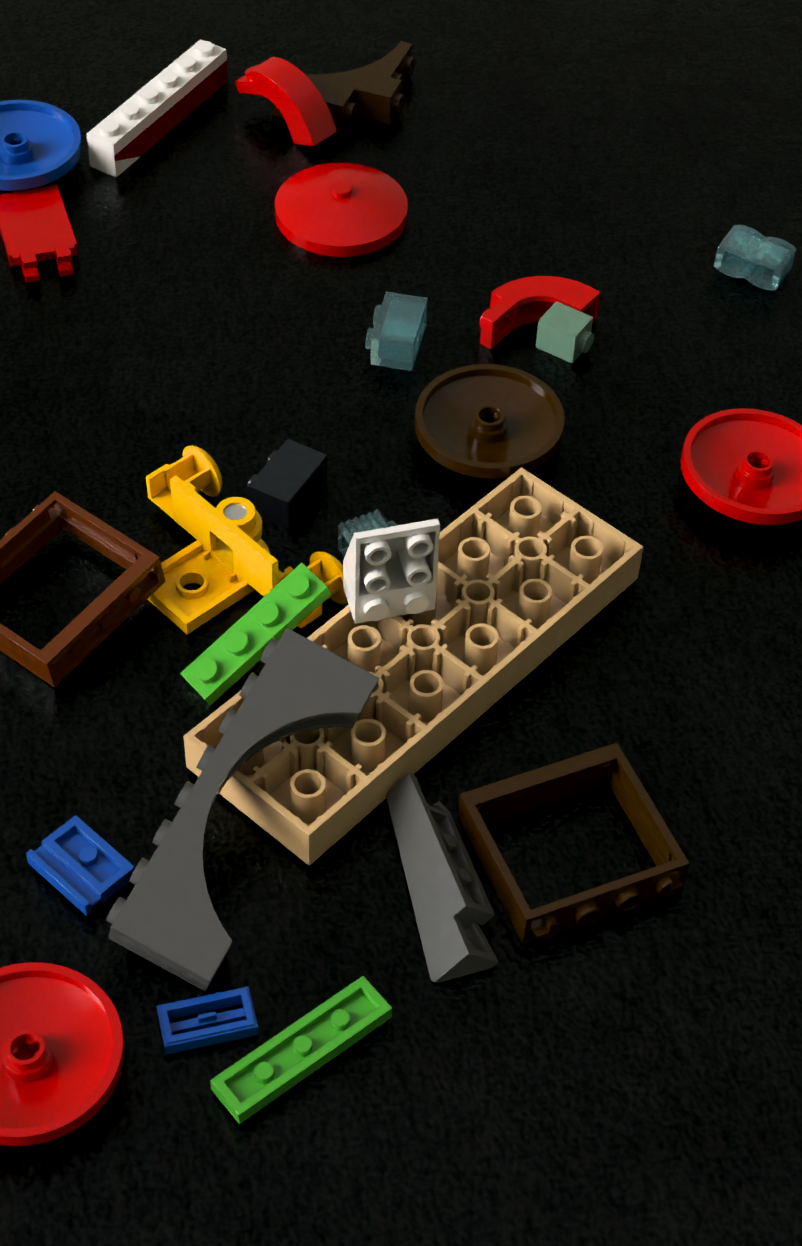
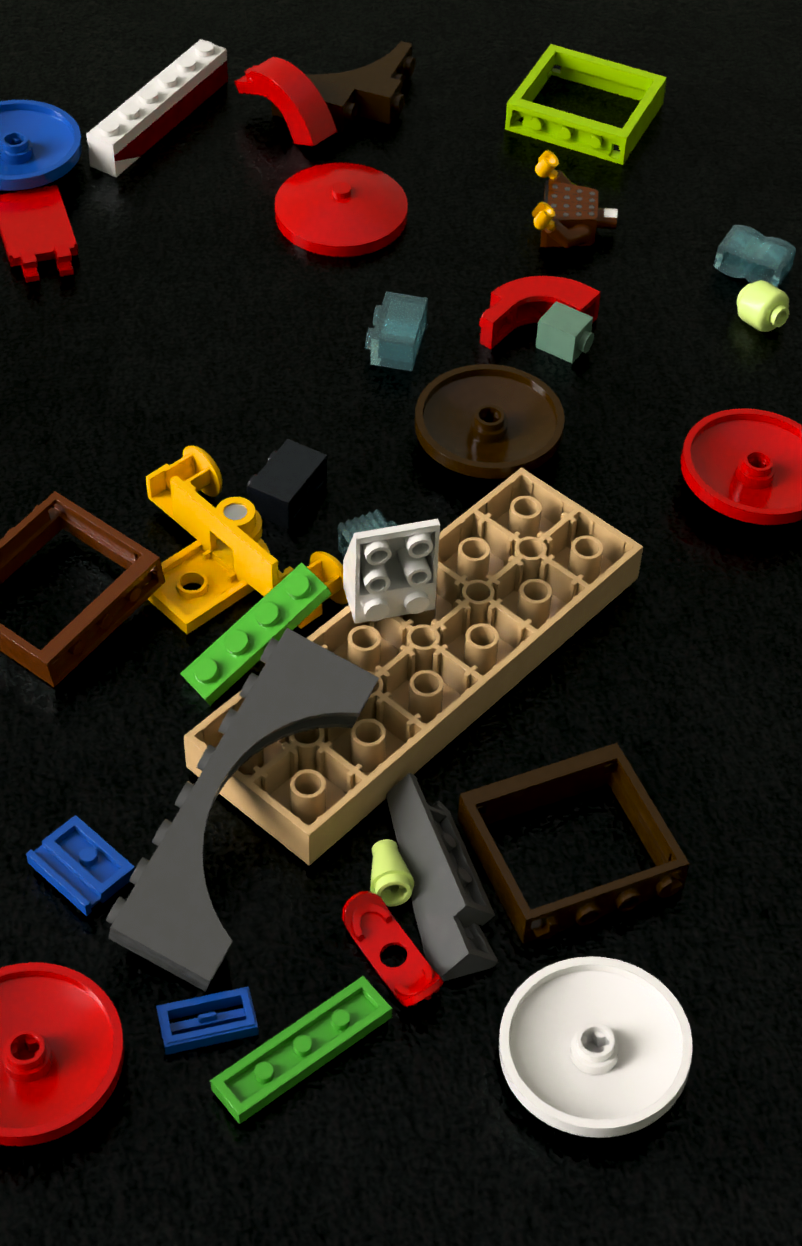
(376, 929): none -> red piece
(390, 874): none -> yellowish green cone
(568, 210): none -> reddish brown torso
(580, 132): none -> lime window
(595, 1046): none -> white dish
(763, 306): none -> yellowish green head

